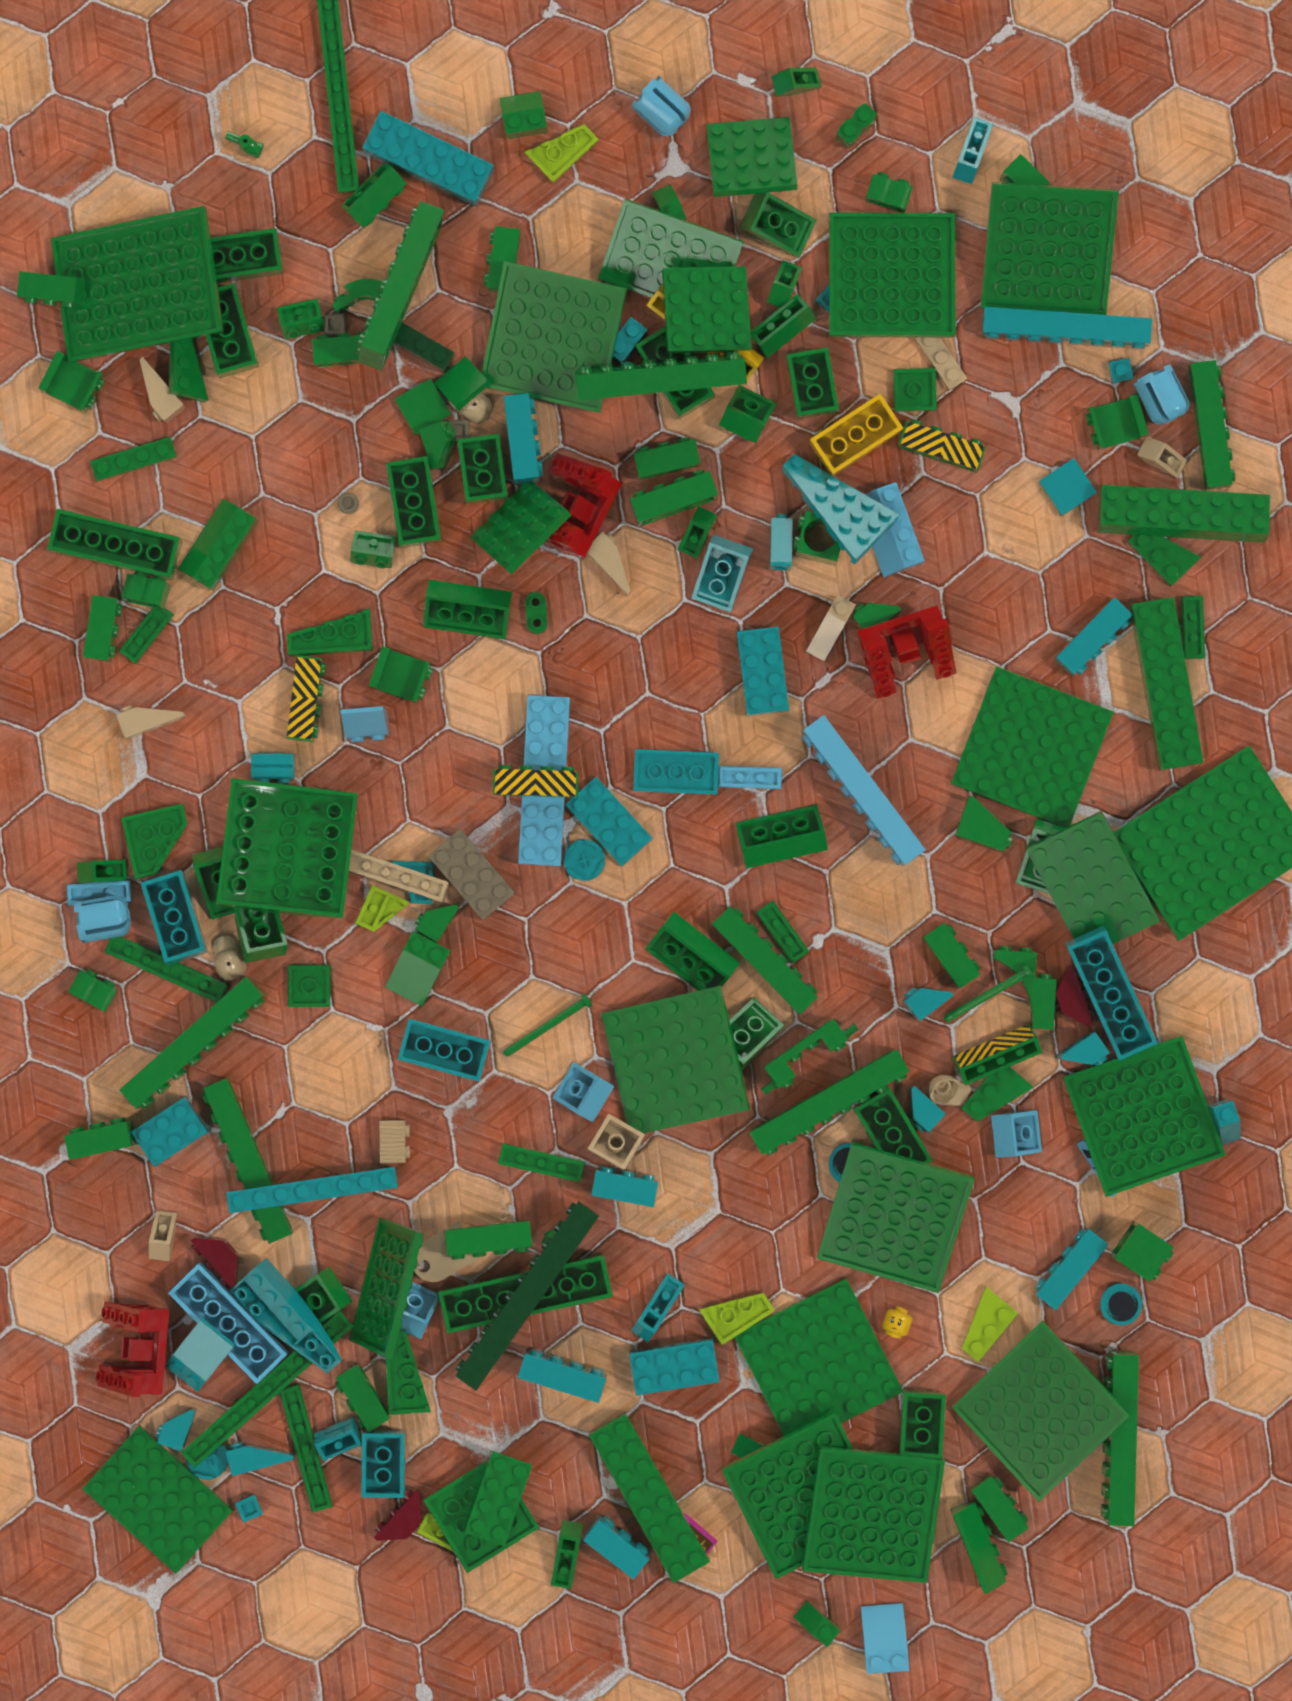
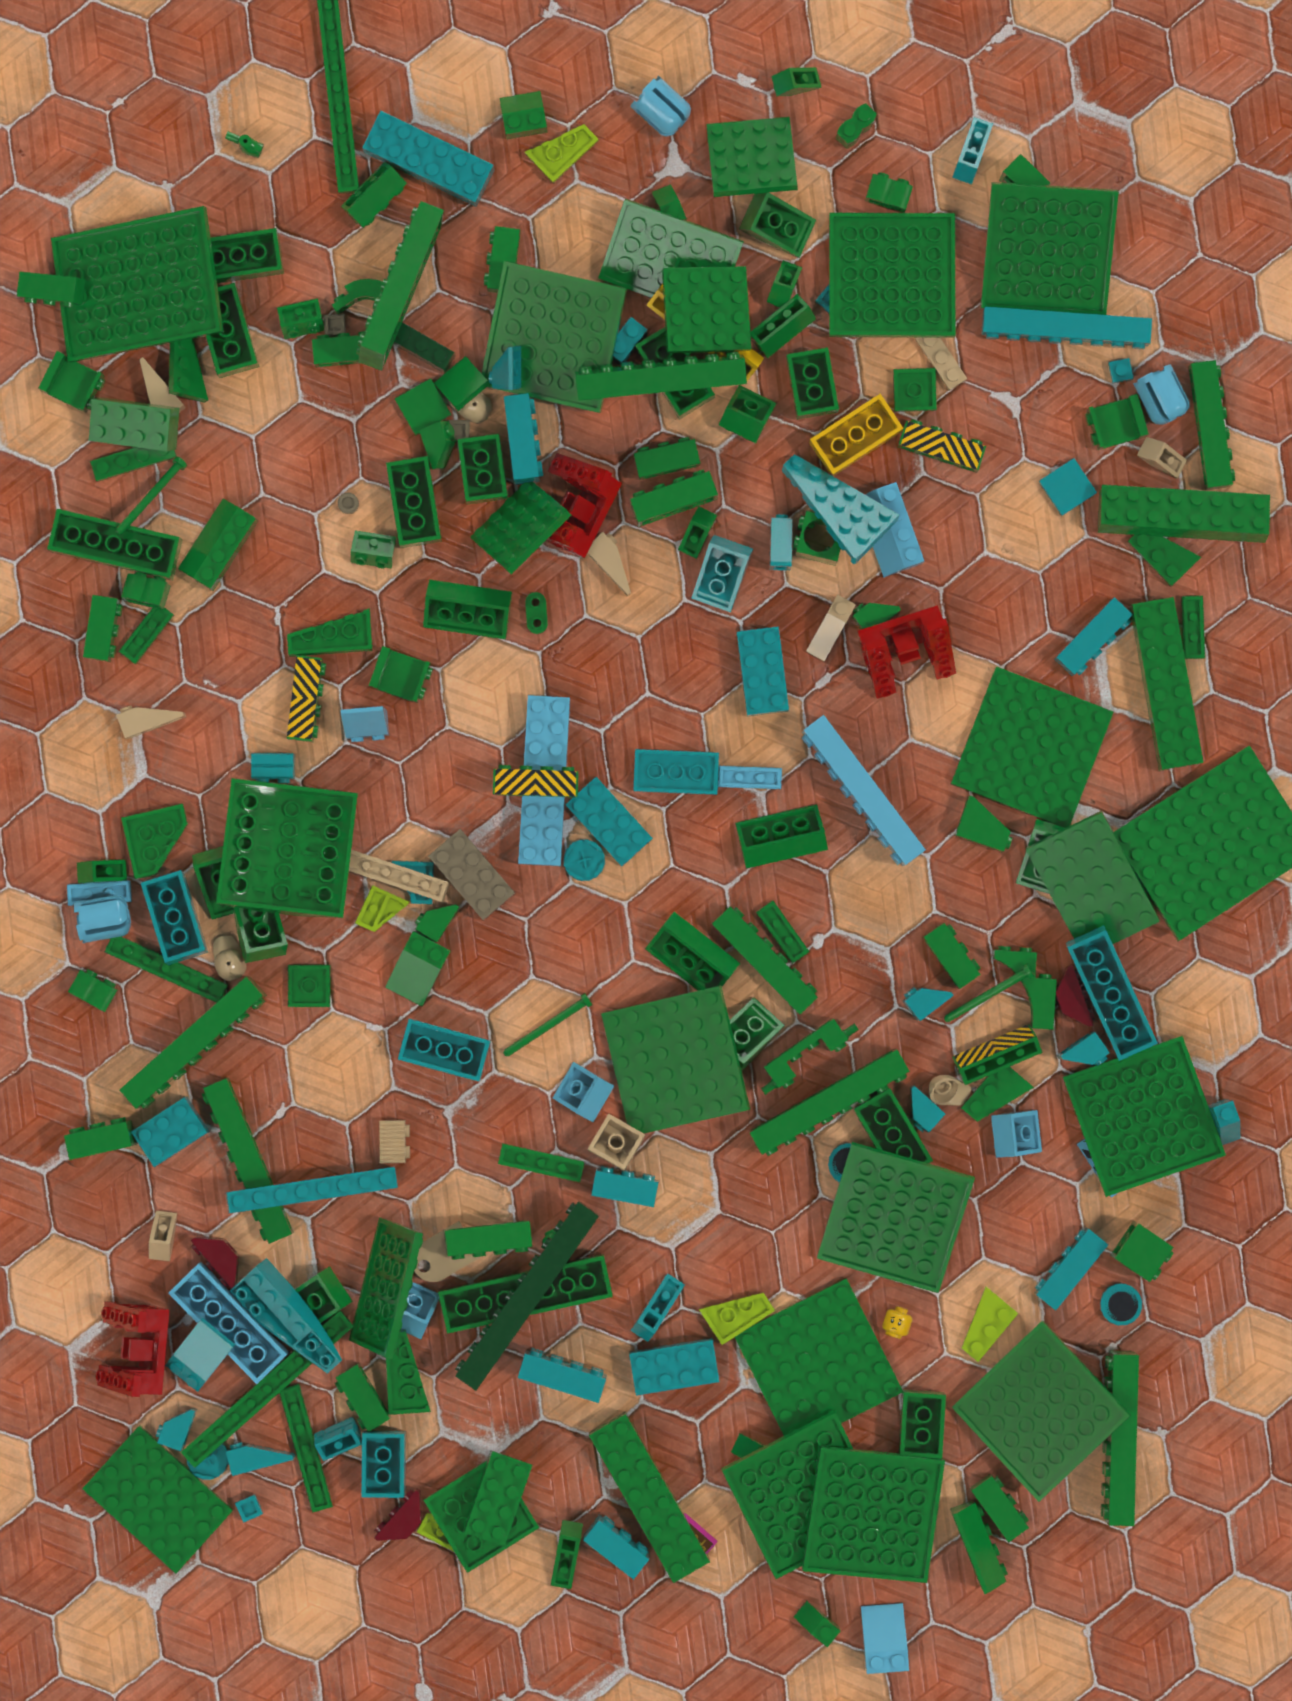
(134, 424): none -> green brick
(178, 464): none -> green bar
(507, 370): none -> teal slope

